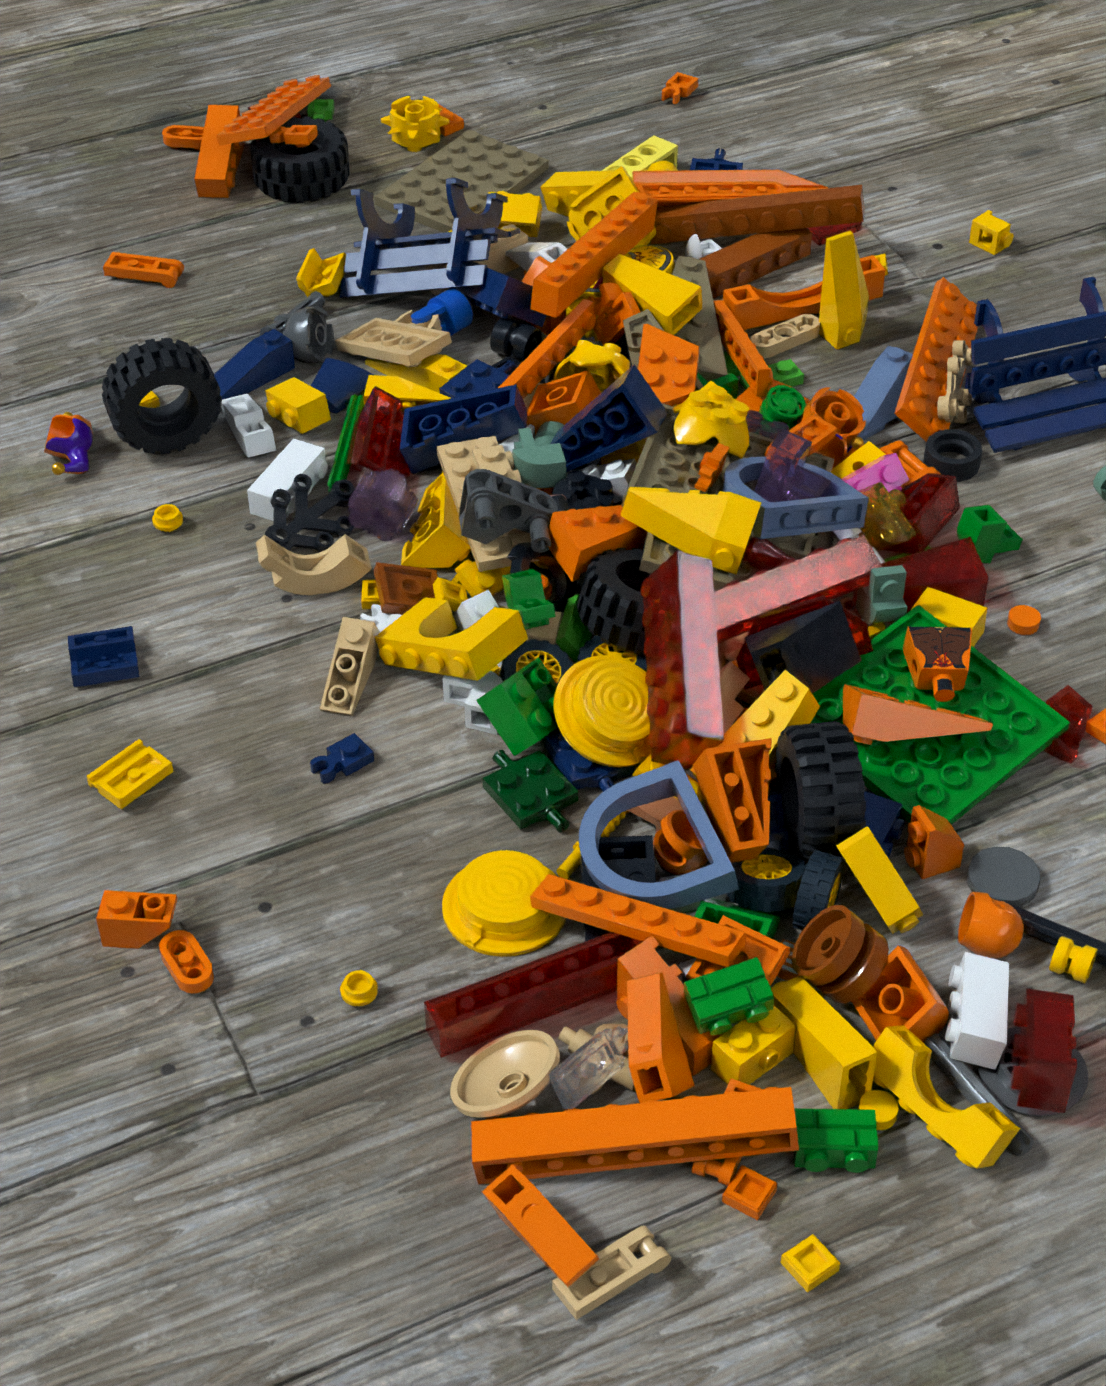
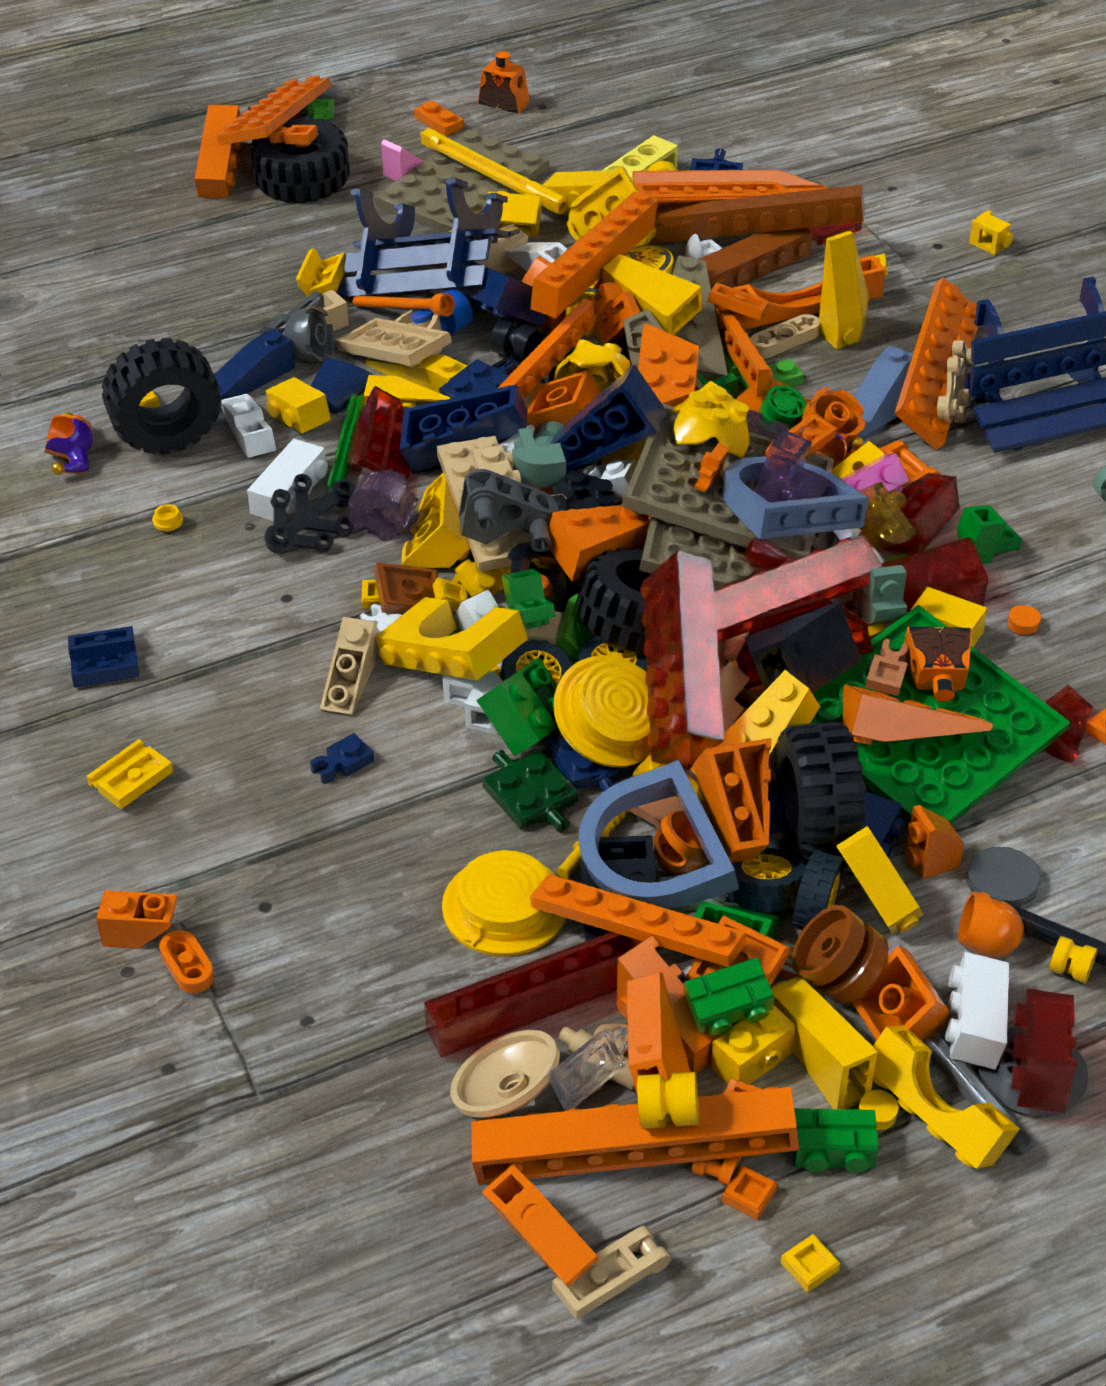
(144, 268): orange plate -> none
(183, 136): orange plate -> none
(314, 573): tan arch -> none
(336, 309): none -> tan panel
(358, 988): yellow plate -> none
(397, 160): none -> bright pink slope
(415, 122): yellow brick -> none
(440, 304): none -> orange piece
(493, 170): none -> yellow piece
(504, 85): none -> torso
(668, 1100): none -> yellow wheel
(679, 86): orange plate -> none
(696, 522): yellow wedge -> none
(728, 298): none -> orange plate
(888, 670): none -> nougat plate
(954, 441): black tyre -> none

